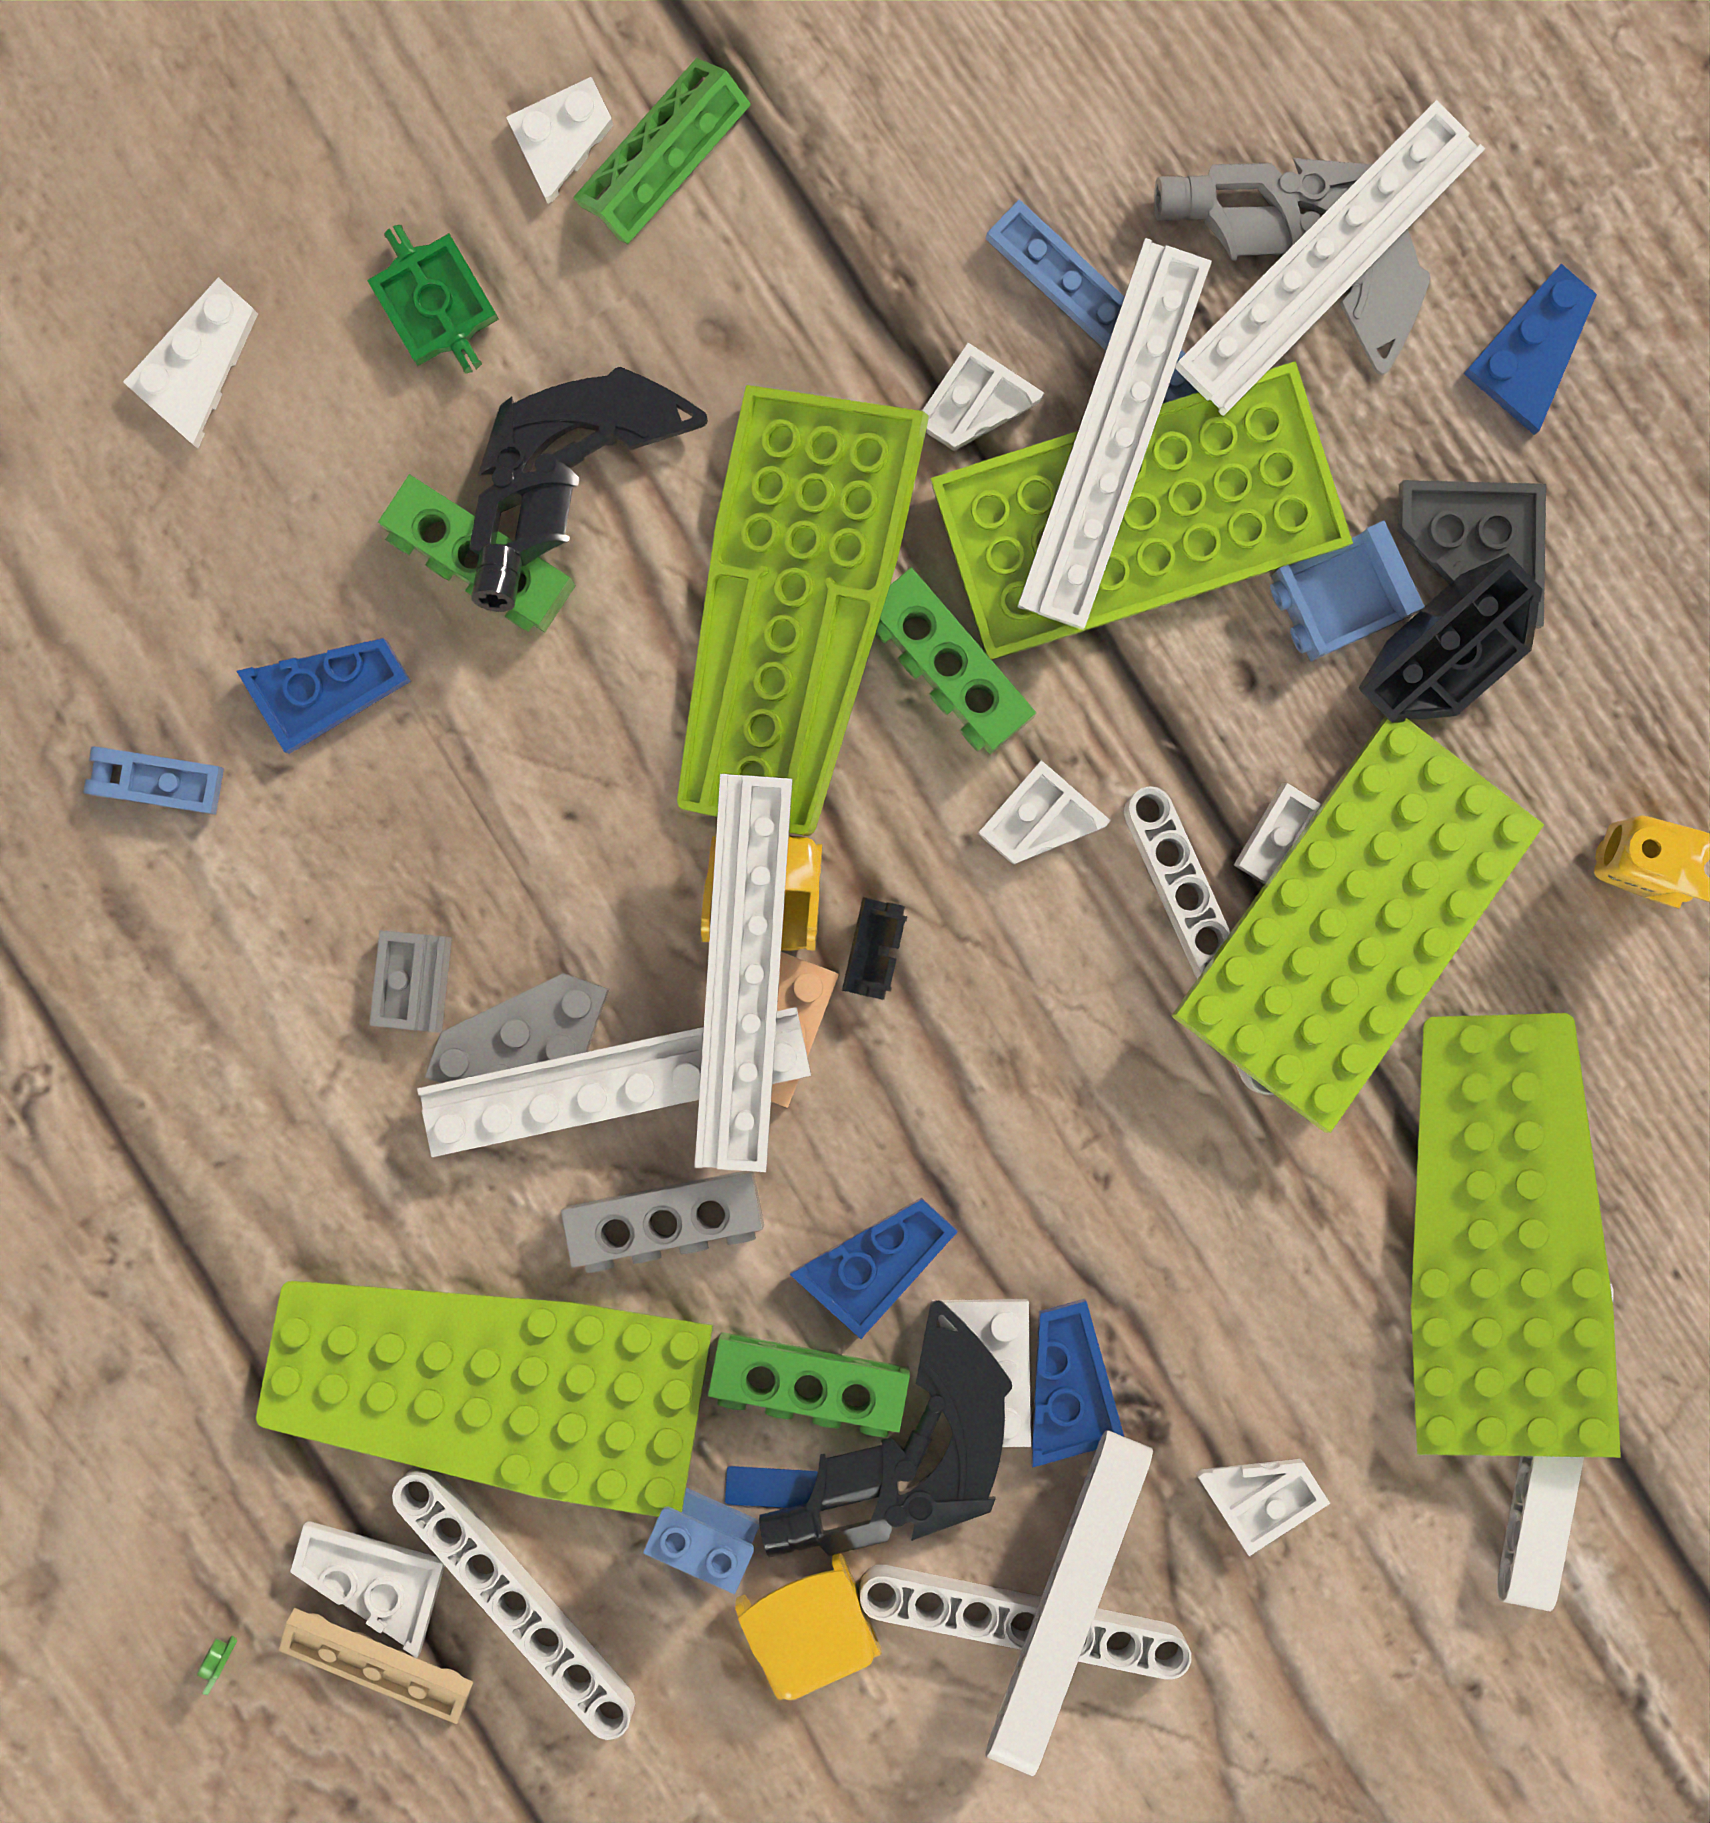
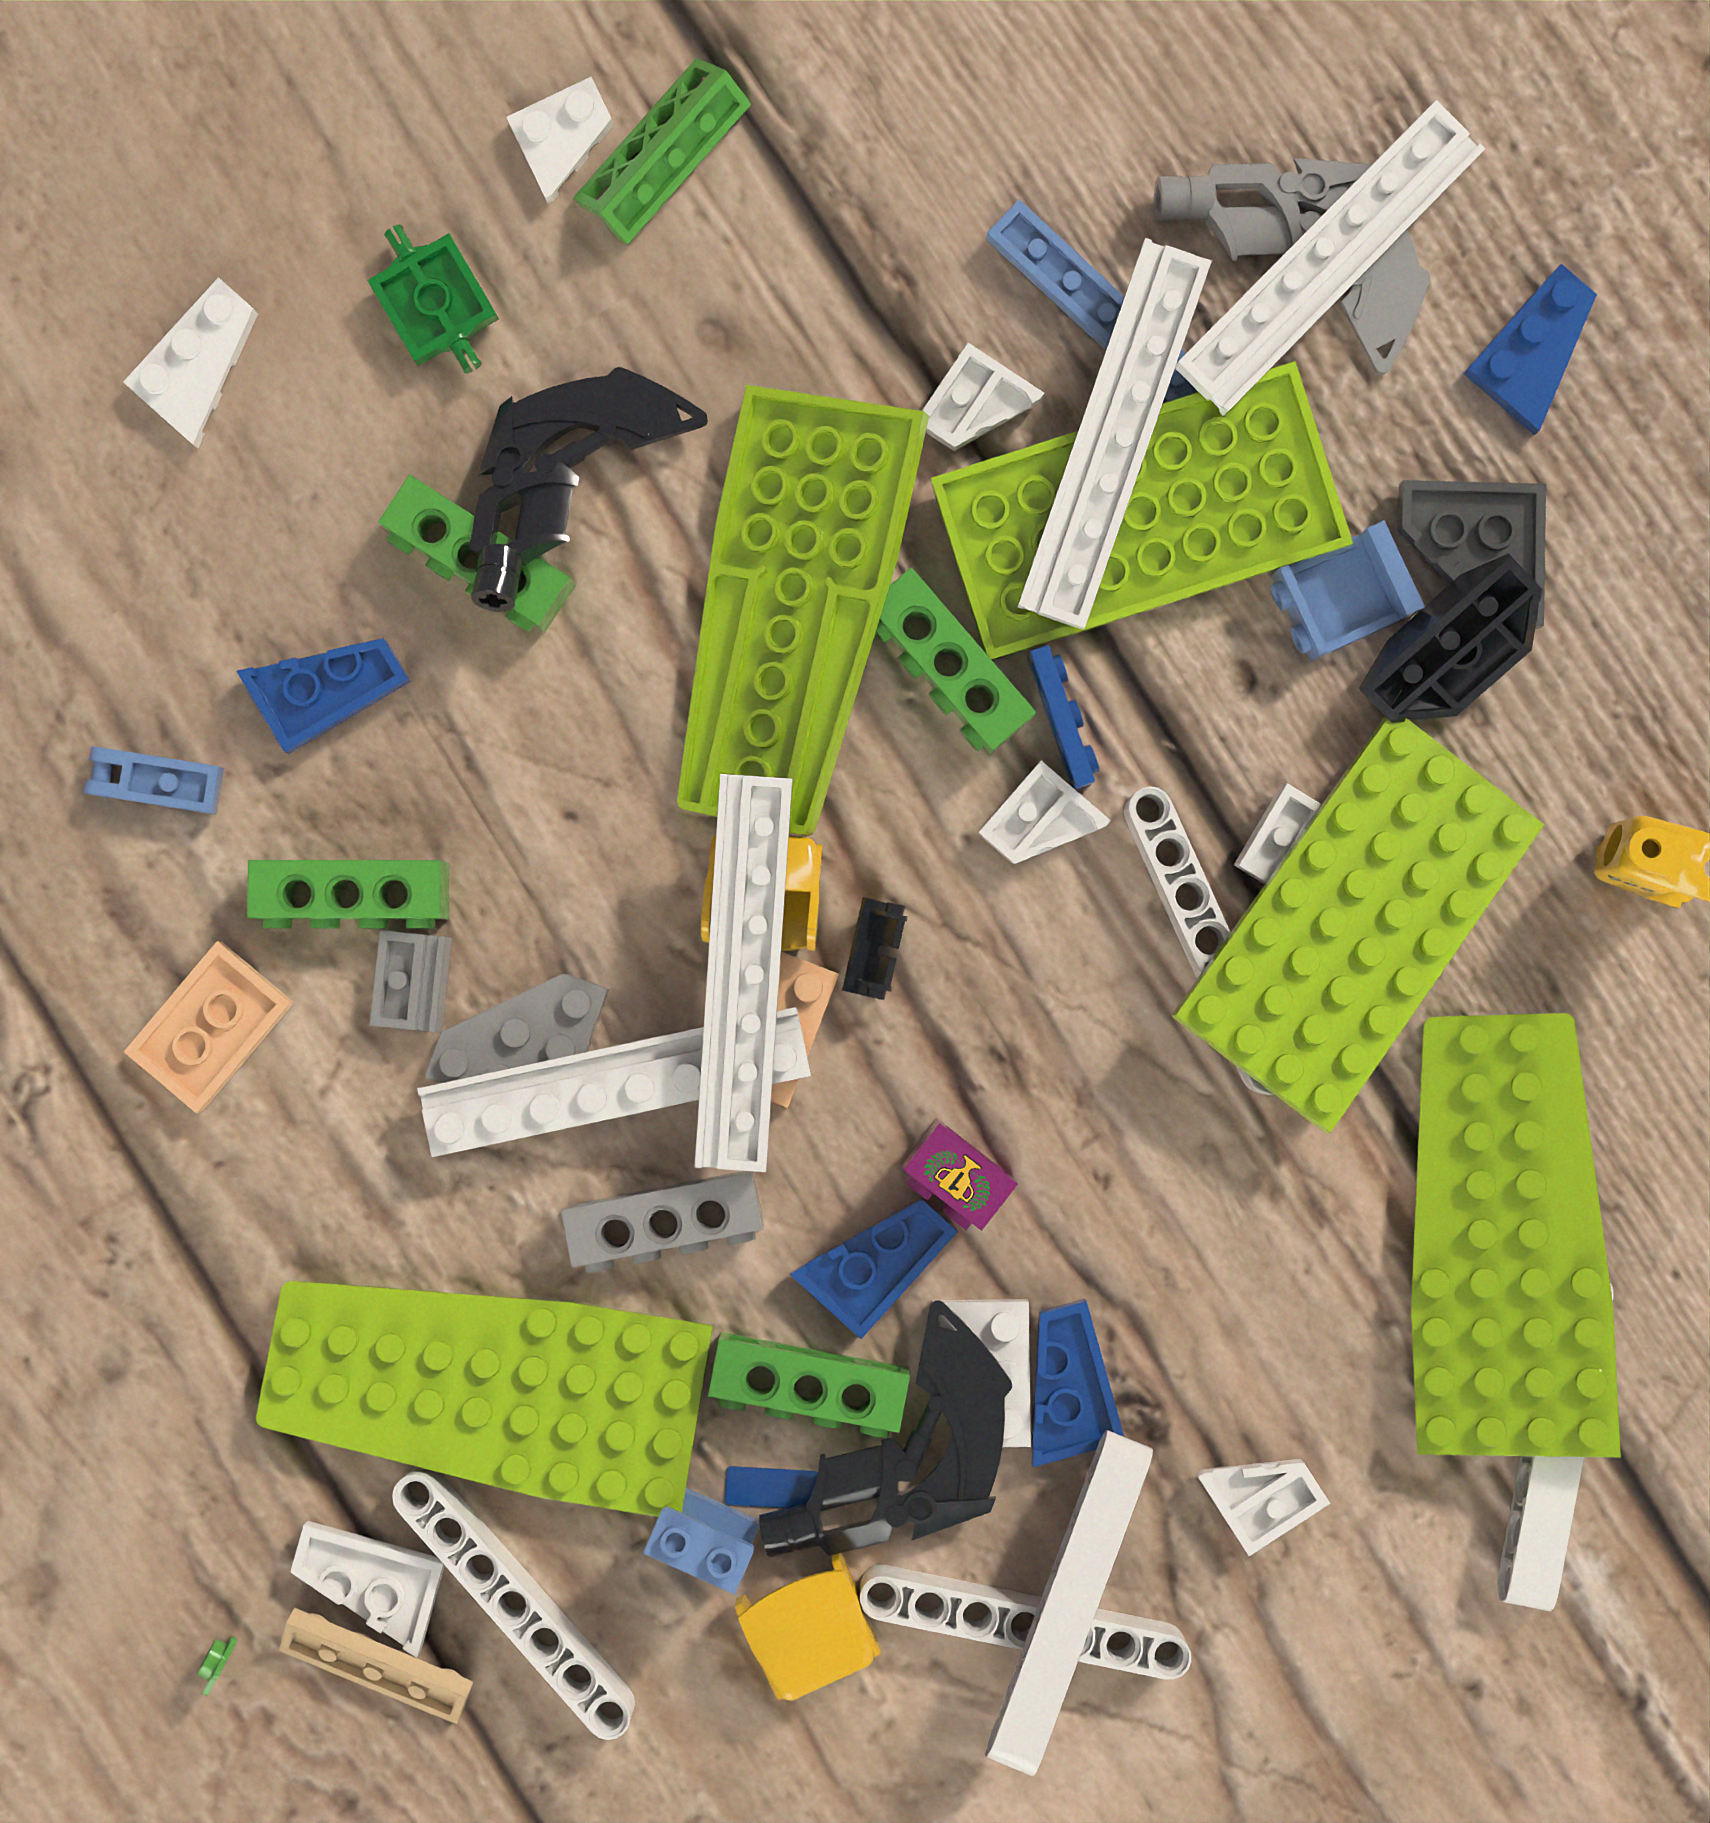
(209, 1027): none -> light nougat plate
(274, 880): none -> bright green brick
(957, 1175): none -> magenta brick
(1063, 717): none -> blue plate

